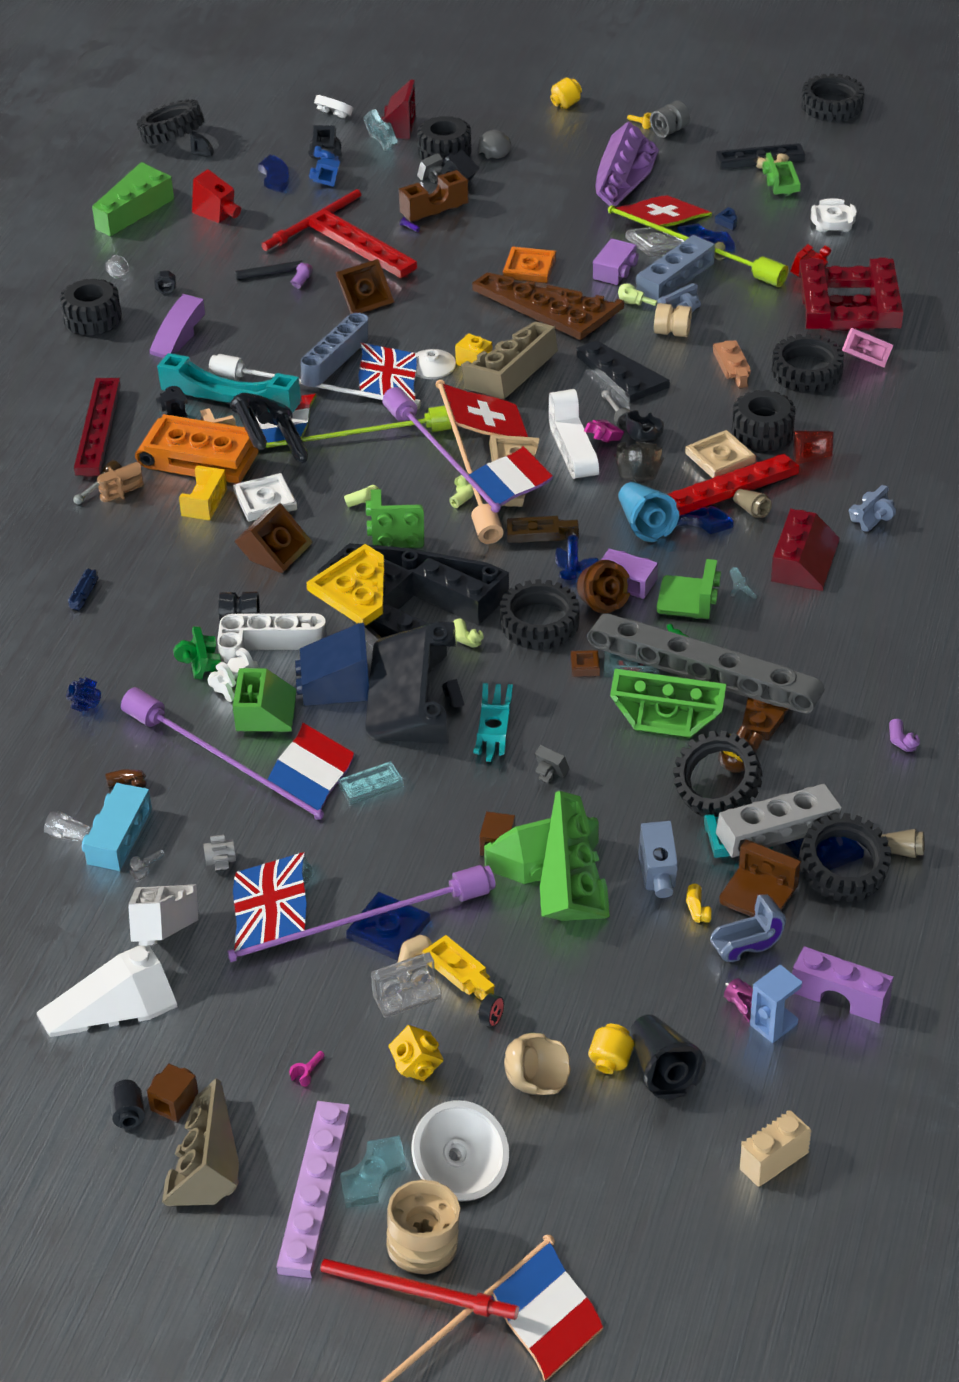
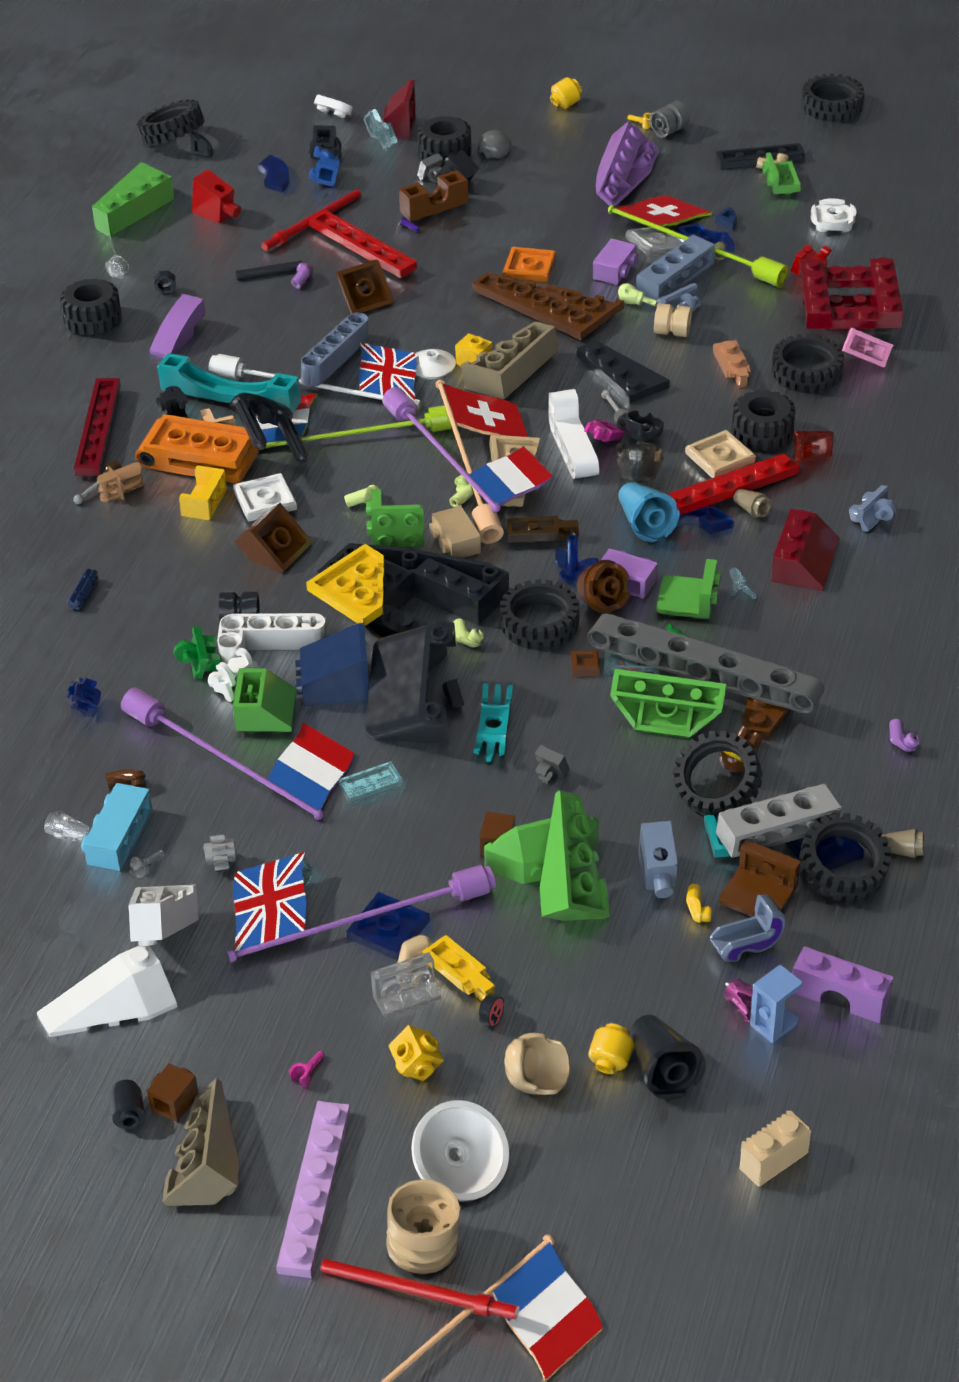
(364, 1181): clear light blue tile -> none
(455, 533): none -> tan brick

